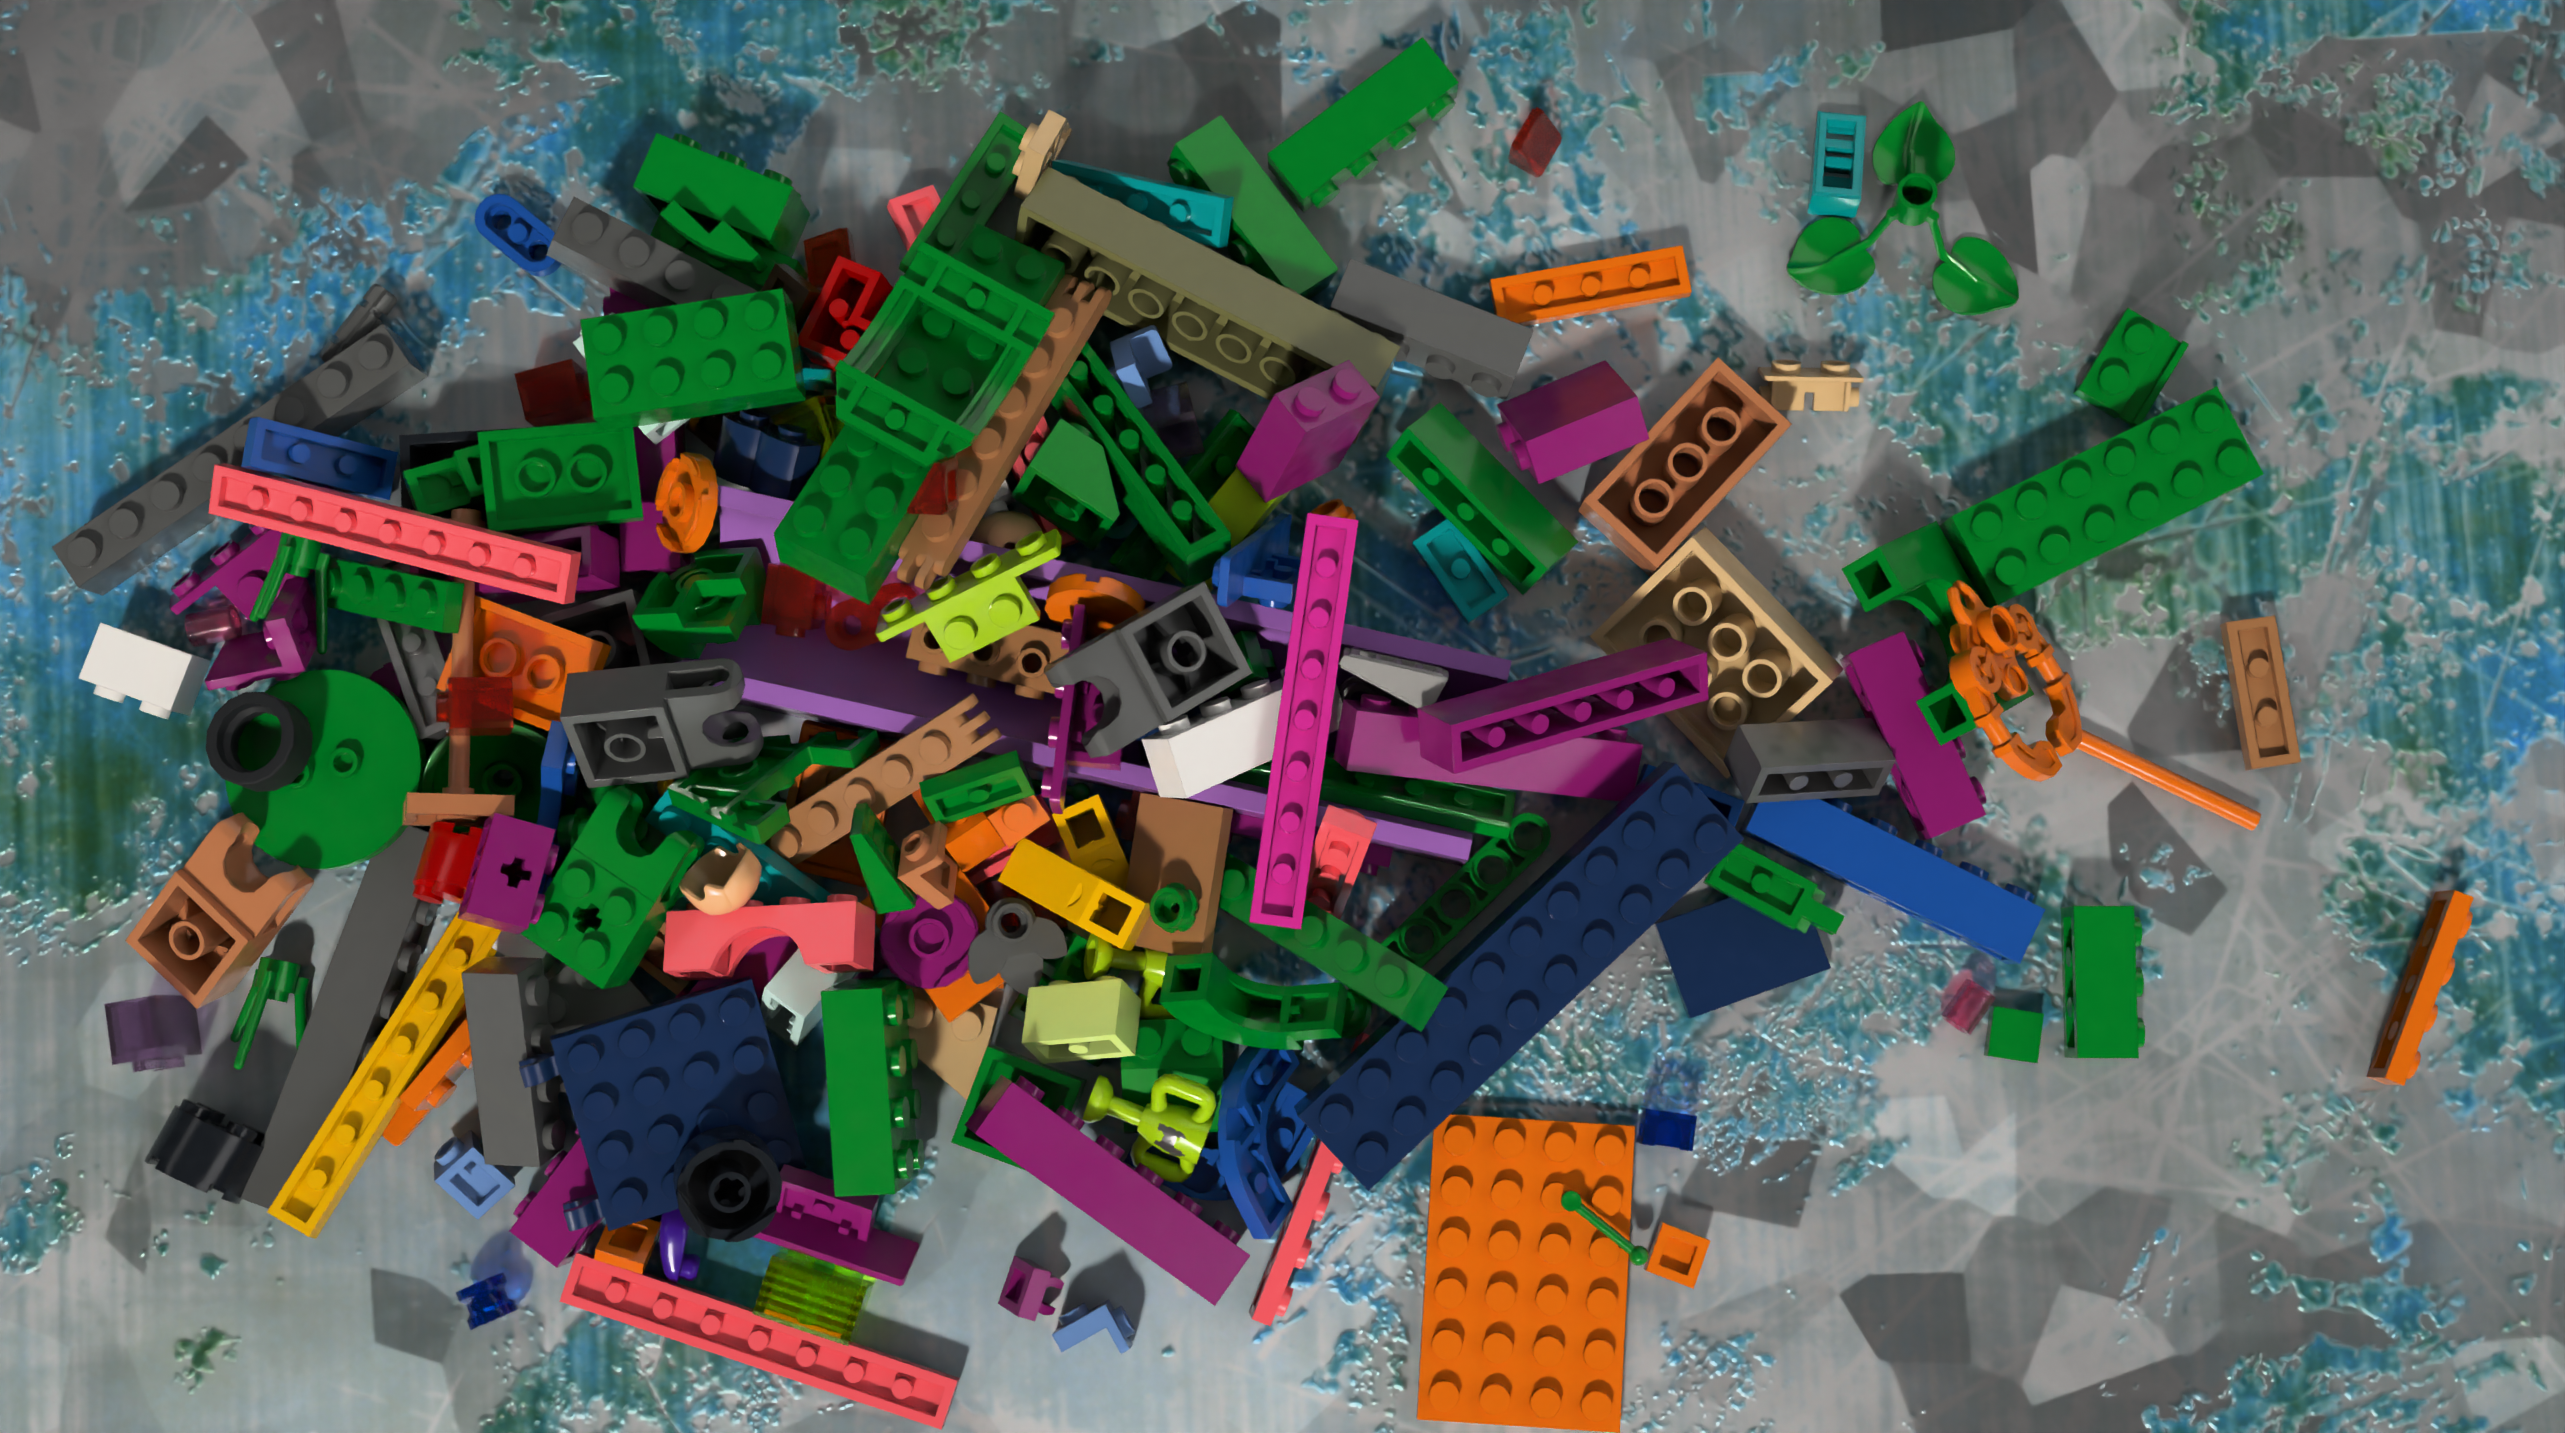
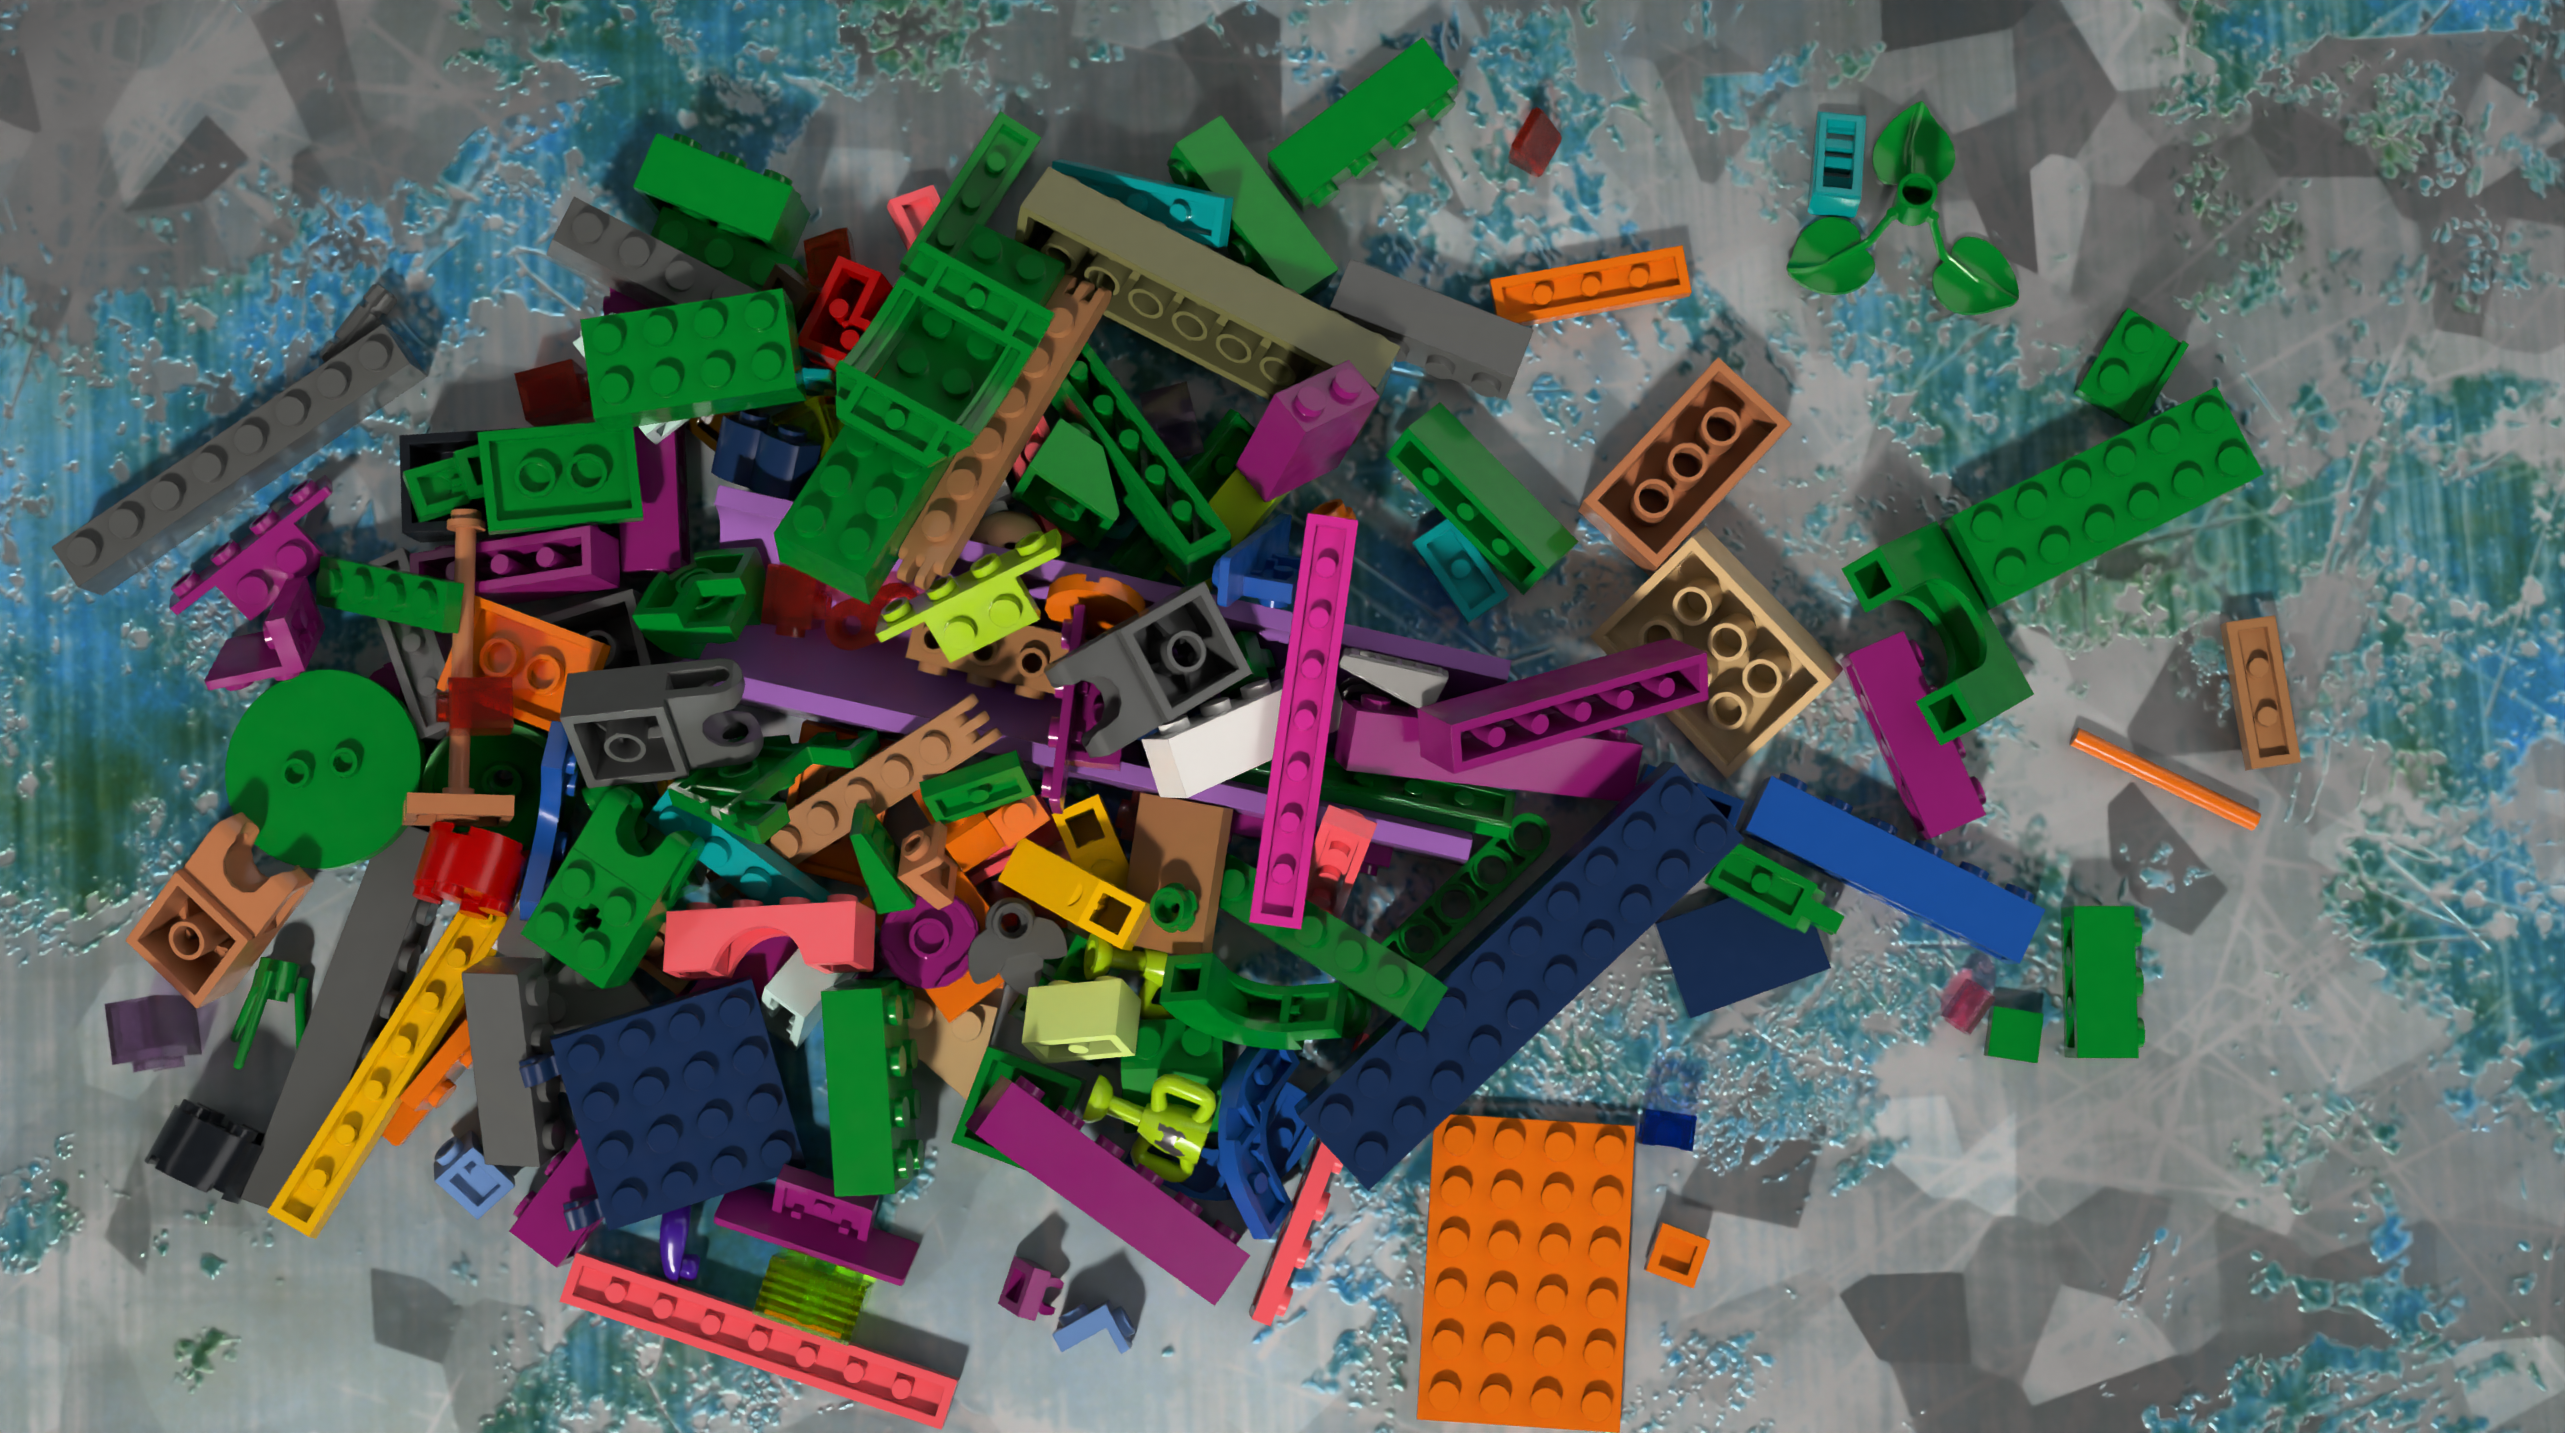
(144, 670): white brick -> none
(213, 625): clear pink hinge -> none
(228, 726): black tyre -> none
(296, 557): green plant -> none
(319, 459): blue plate -> none
(395, 533): coral plate -> none
(486, 1301): clear blue wheel -> none
(487, 896): magenta brick -> none
(520, 238): blue plate -> none
(571, 826): green plate -> none
(628, 1245): orange plate -> none
(688, 502): orange tile -> none
(711, 1207): black brick -> none
(721, 243): green slope -> none
(722, 880): light nougat hair -> none
(938, 491): clear red slope -> none
(1038, 150): tan wing -> none
(1136, 359): medium blue bracket -> none
(1571, 422): magenta brick -> none
(1572, 1202): green hinge -> none
(1808, 760): flat silver brick -> none
(1828, 384): tan hinge -> none
(1986, 663): orange piece -> none
(2427, 971): orange plate -> none

